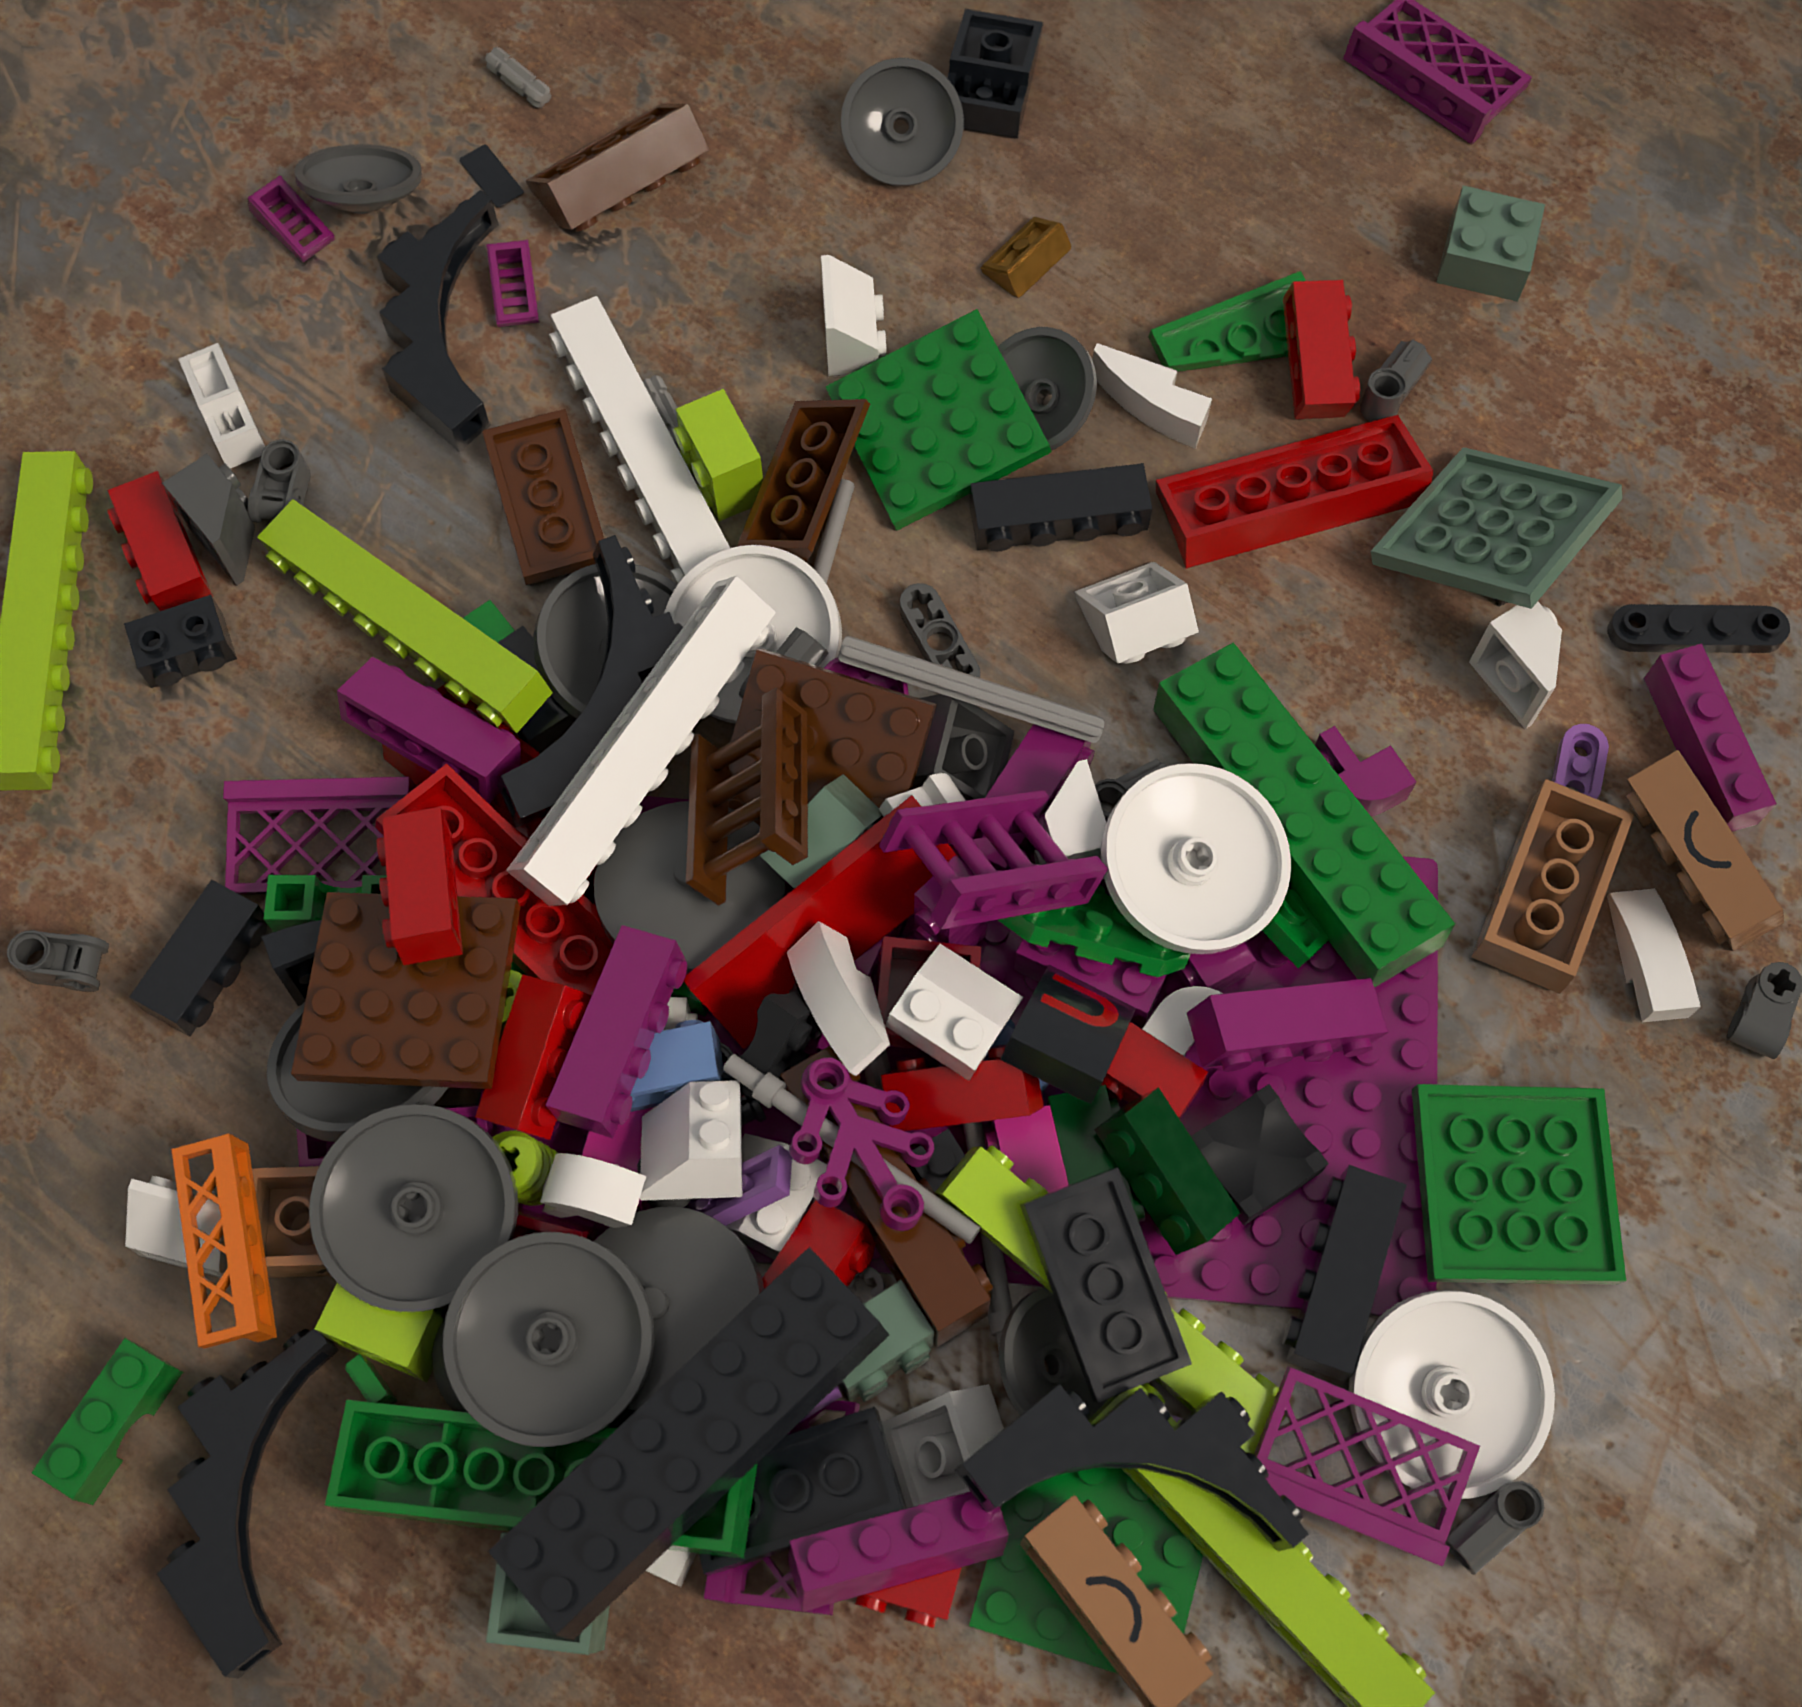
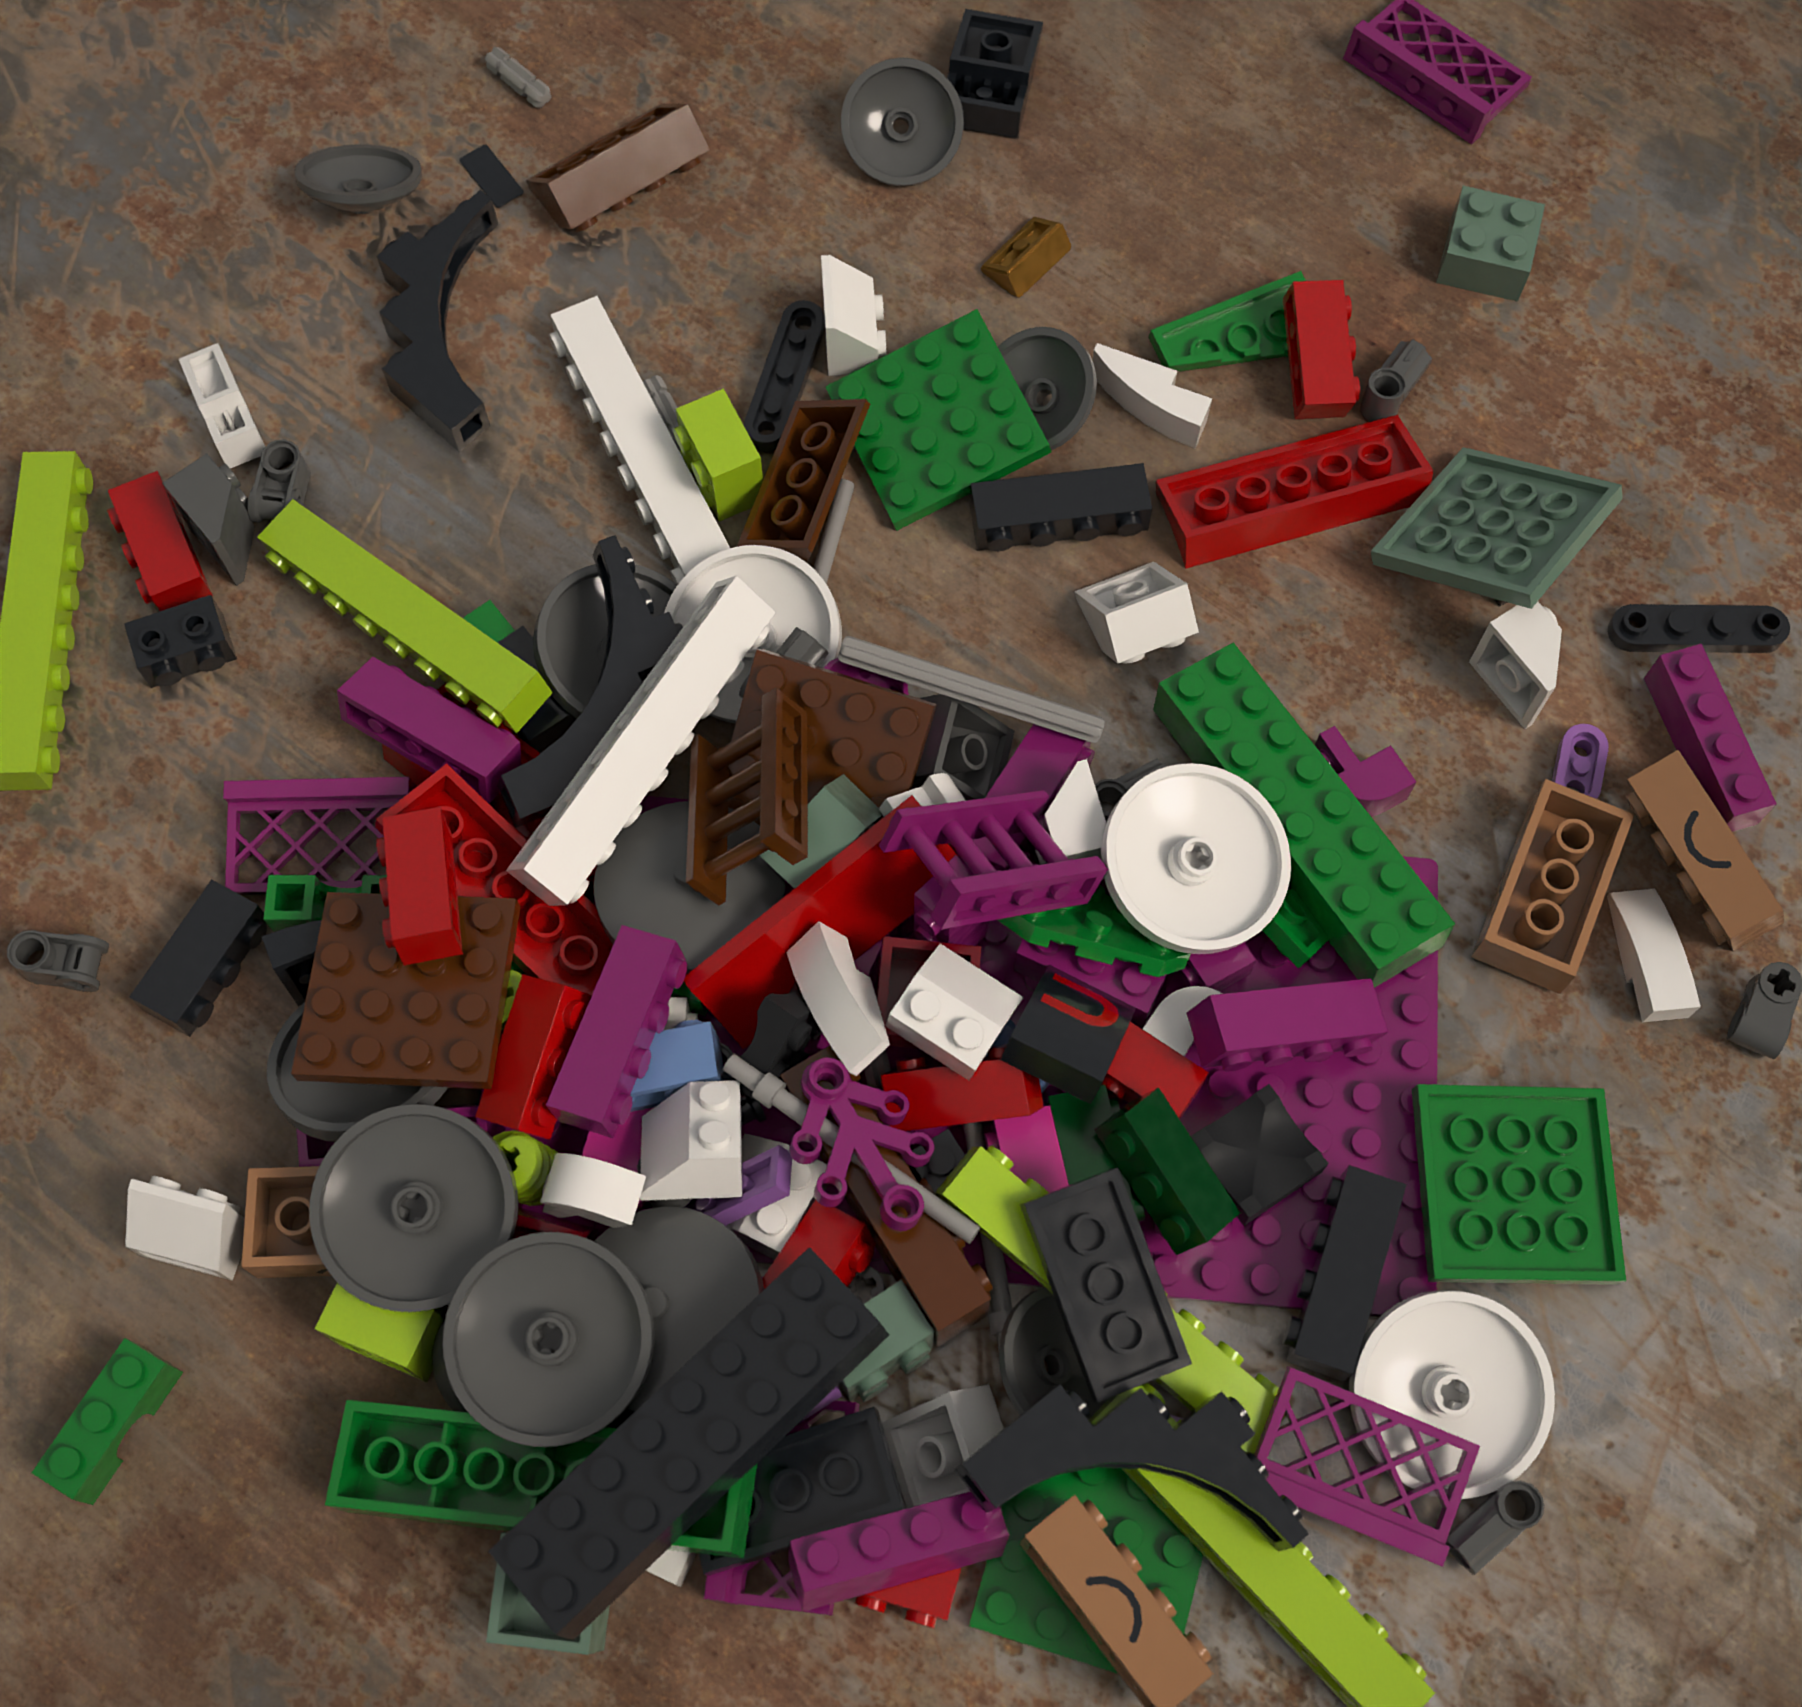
(215, 1576): black arch -> none
(242, 1241): orange fence -> none
(280, 191): magenta slope -> none
(369, 1381): green tile -> none
(505, 254): magenta slope -> none
(544, 495): reddish brown plate -> none
(784, 373): none -> black plate
(939, 622): dark grey beam -> none

